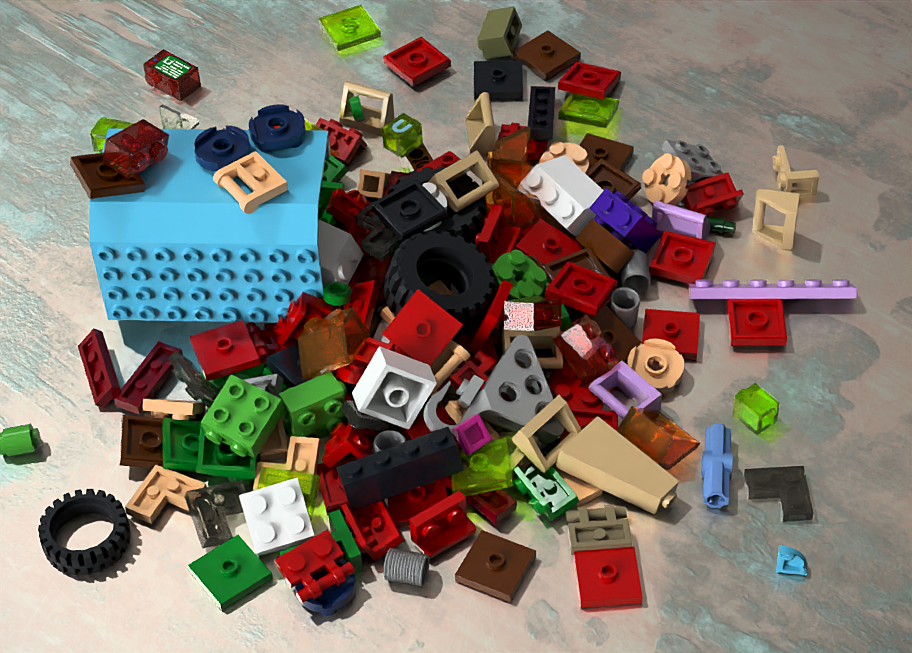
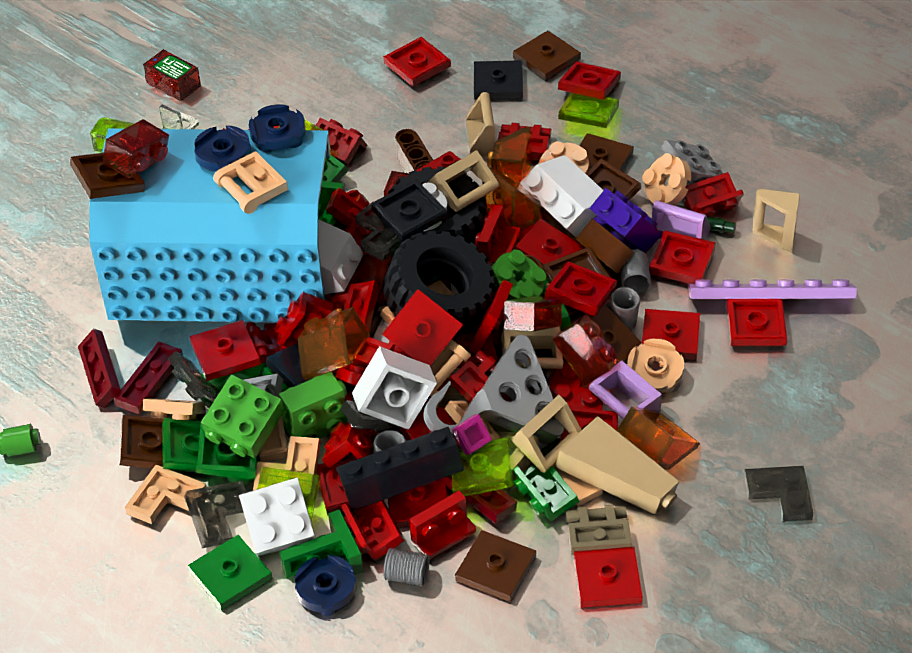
(91, 557): black tyre -> none
(311, 558): red plate -> none
(337, 293): green tile -> none
(349, 27): clear neon green plate -> none
(356, 108): green tile -> none
(372, 183): light nougat brick -> none
(374, 118): tan tile -> none
(402, 135): clear neon green brick -> none
(468, 390): light grey plate -> none
(499, 32): olive brick -> none
(541, 112): black plate -> none
(717, 466): medium blue piece -> none
(755, 408): clear neon green brick -> none
(791, 561): medium azure tile -> none
(798, 182): tan bracket -> none

